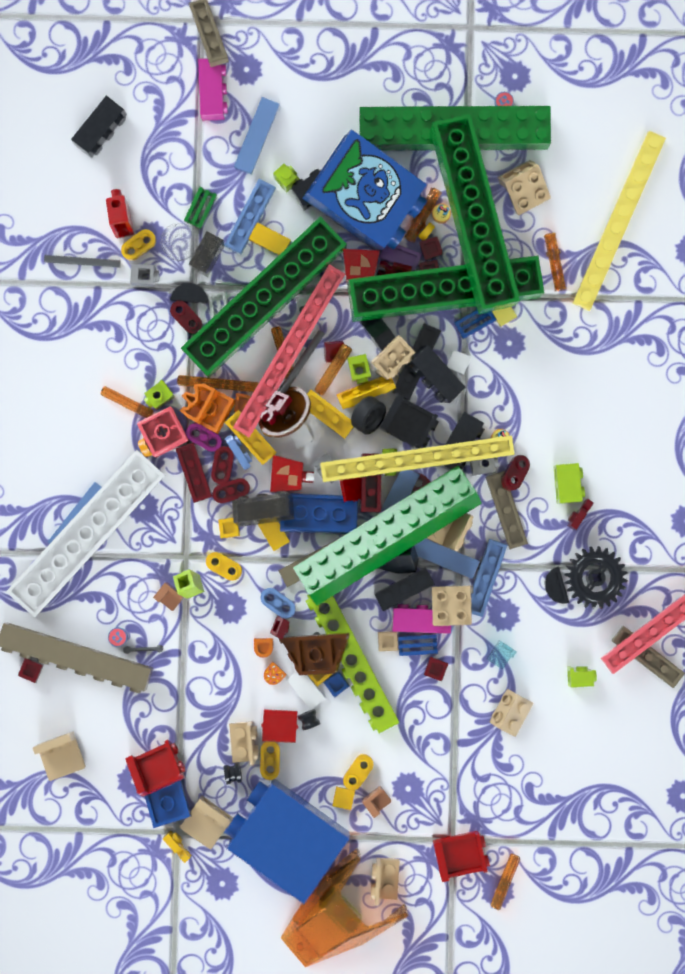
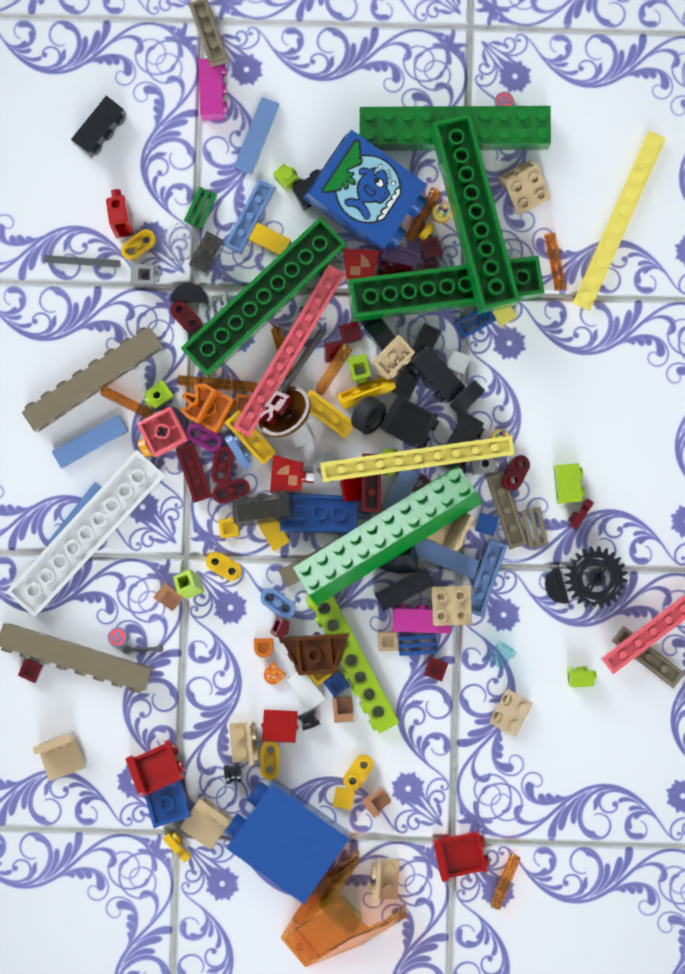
(90, 441): none -> medium blue tile
(91, 380): none -> dark tan brick
(343, 709): none -> nougat panel
(350, 333): none -> dark red tile
(467, 397): none -> black tyre
(487, 524): none -> blue tile
(541, 524): none -> dark tan tile

